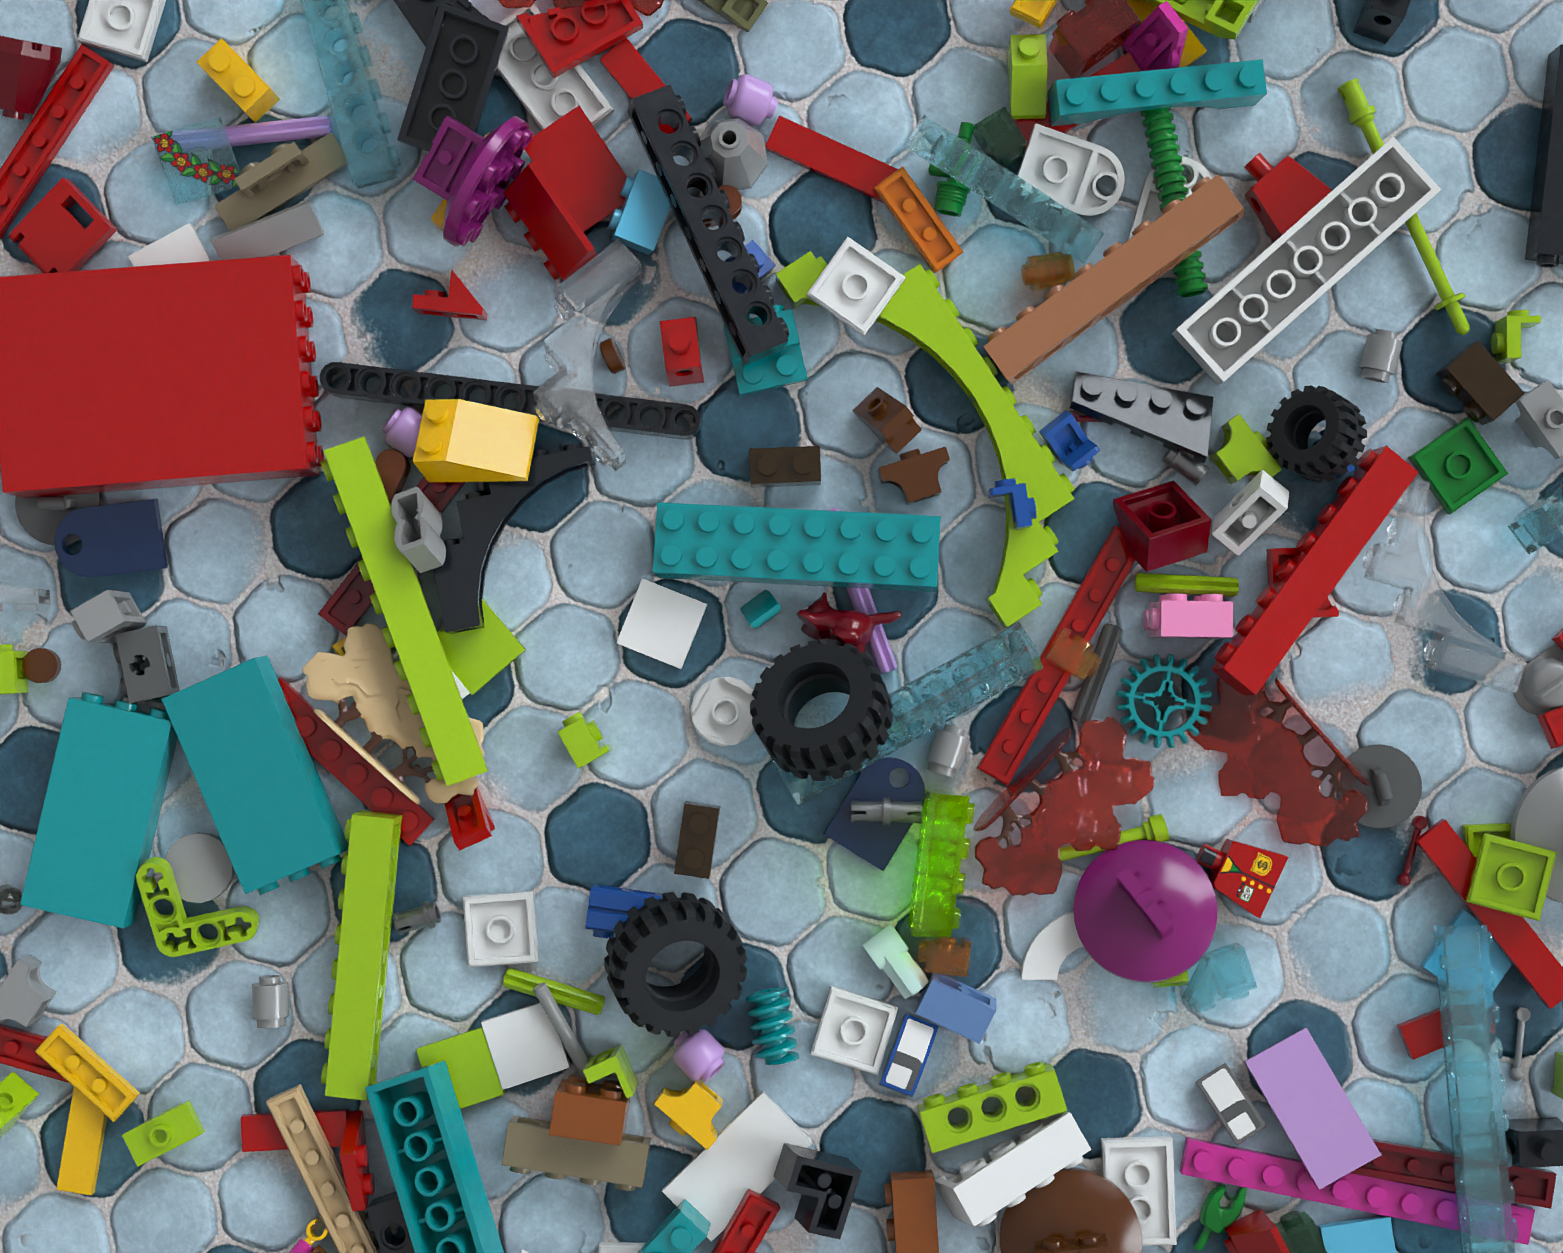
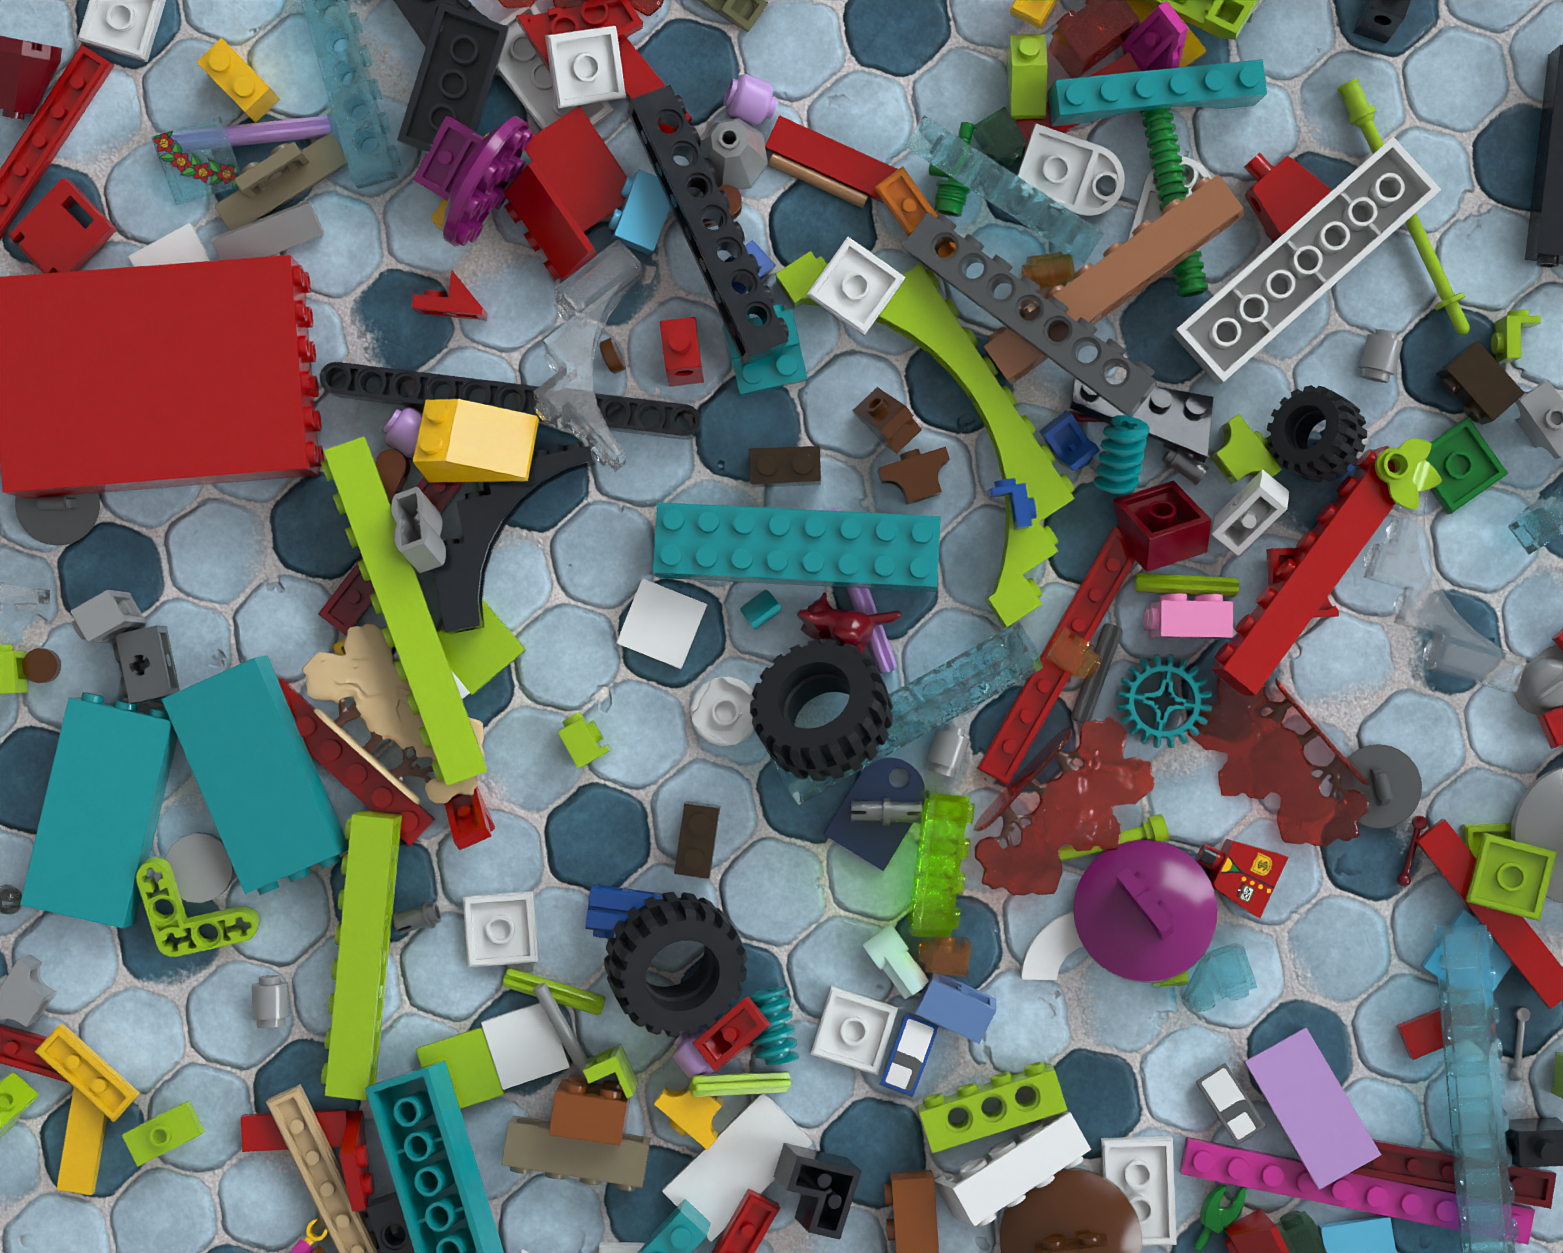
(114, 539): dark blue tile -> none
(585, 66): none -> white tile
(731, 1034): none -> red slope
(739, 1084): none -> lime axle
(818, 180): none -> medium nougat bar
(925, 245): none -> dark grey brick
(1122, 455): none -> teal piece
(1410, 474): none -> lime plate

